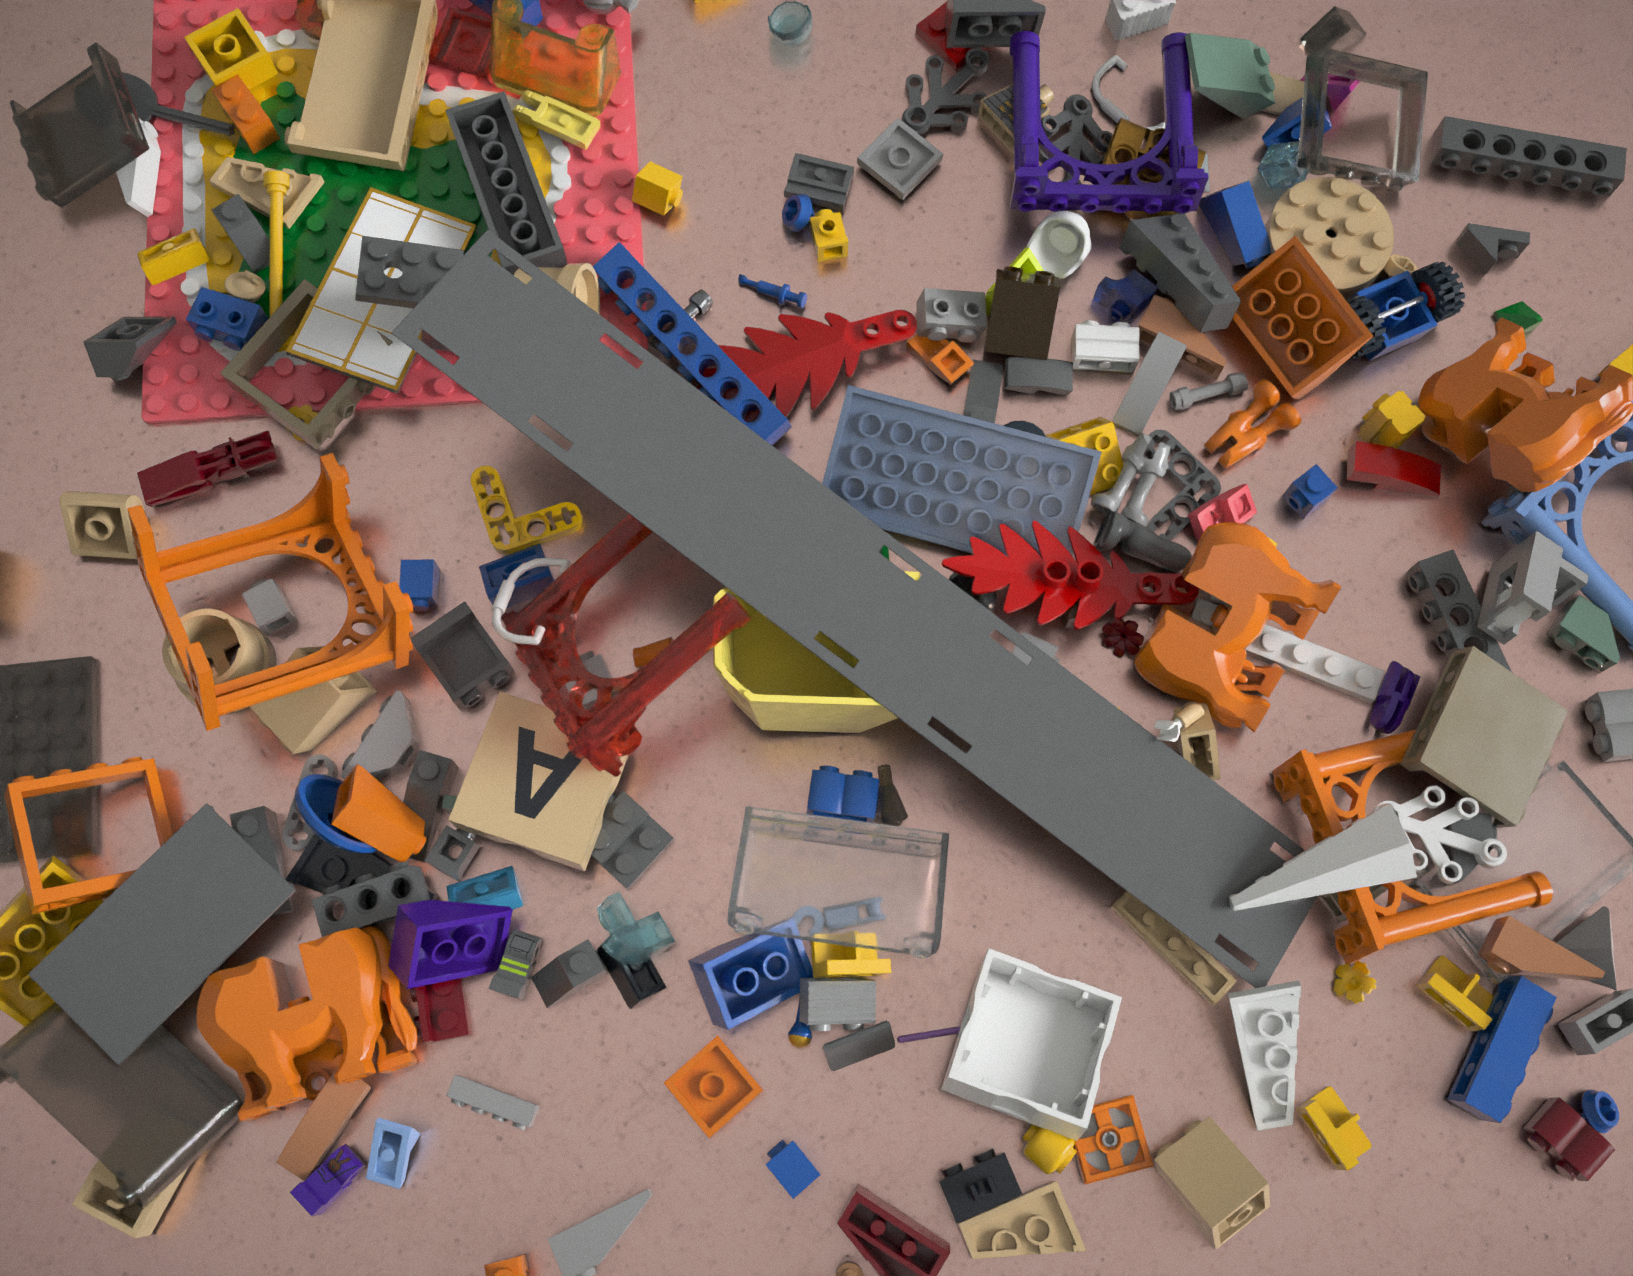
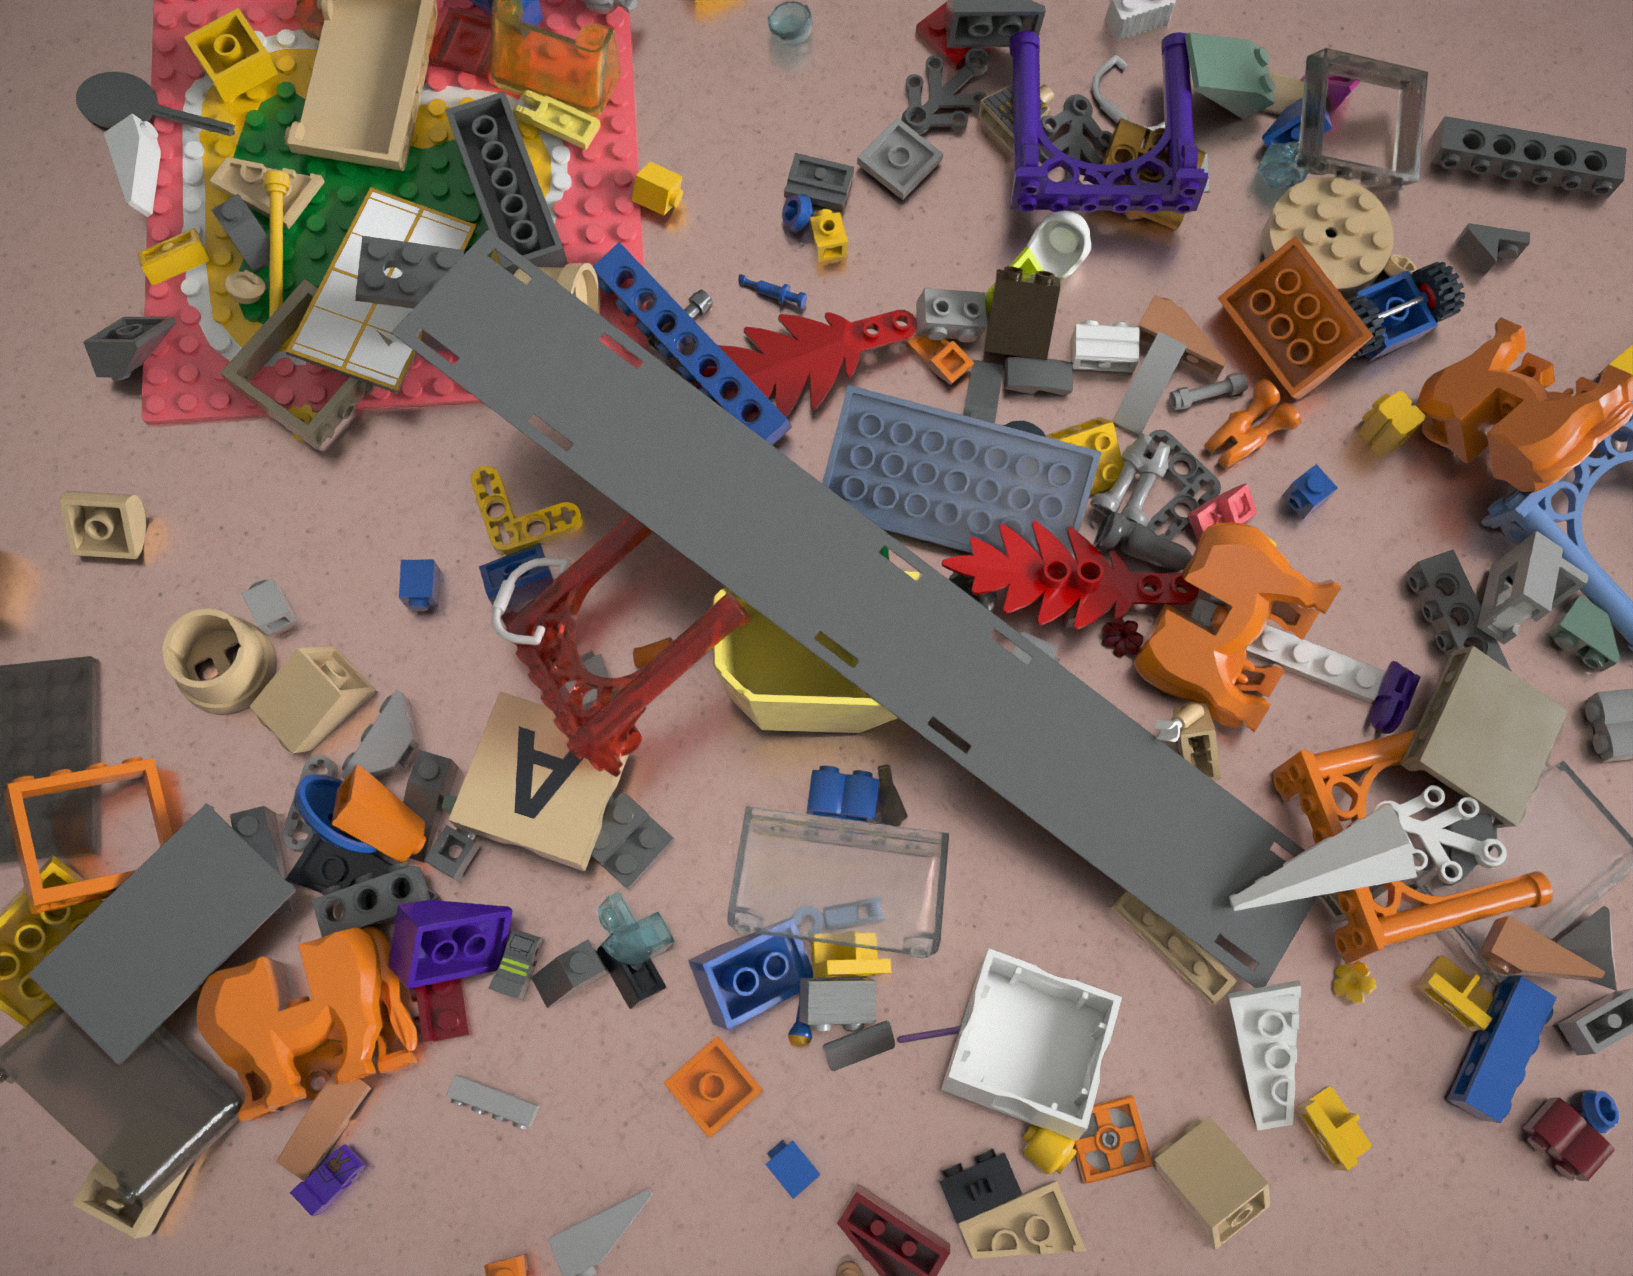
(81, 130): clear smoke panel -> none
(197, 472): dark red arm -> none
(225, 318): blue brick -> none
(245, 114): orange brick -> none
(314, 518): orange arch -> none
(390, 1152): light blue slope -> none
(462, 656): dark grey panel -> none
(492, 888): dark azure slope -> none
(1125, 297): clear blue brick -> none
(1184, 269): dark grey wedge -> none
(1237, 224): blue slope -> none
(1333, 31): clear smoke slope -> none
(1393, 469): red slope -> none
(1520, 314): green slope -> none

